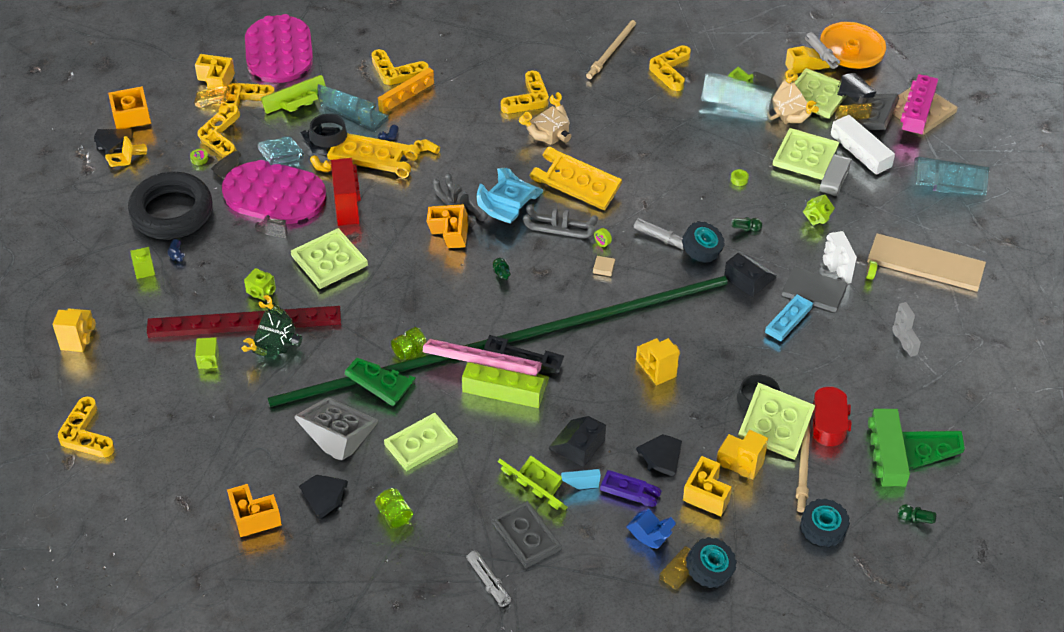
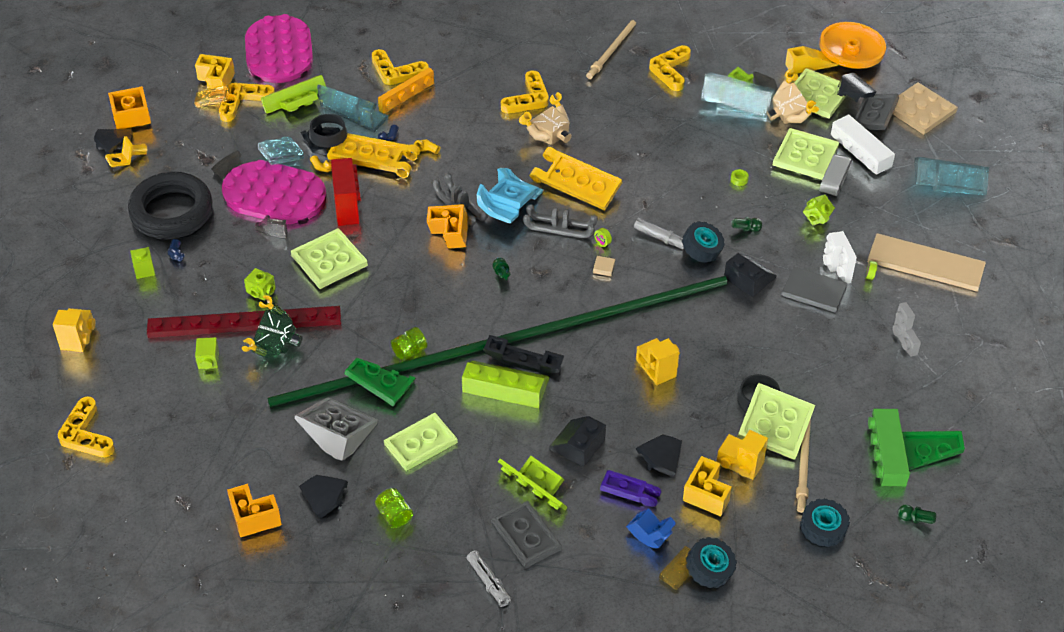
(199, 157): lime tile -> none
(215, 133): yellow beam -> none
(482, 357): bright pink tile -> none
(582, 479): medium azure tile -> none
(789, 317): medium azure plate -> none
(825, 53): light grey pin -> none
(830, 416): red brick -> none
(857, 111): clear yellow plate -> none
(920, 103): dark pink brick -> none

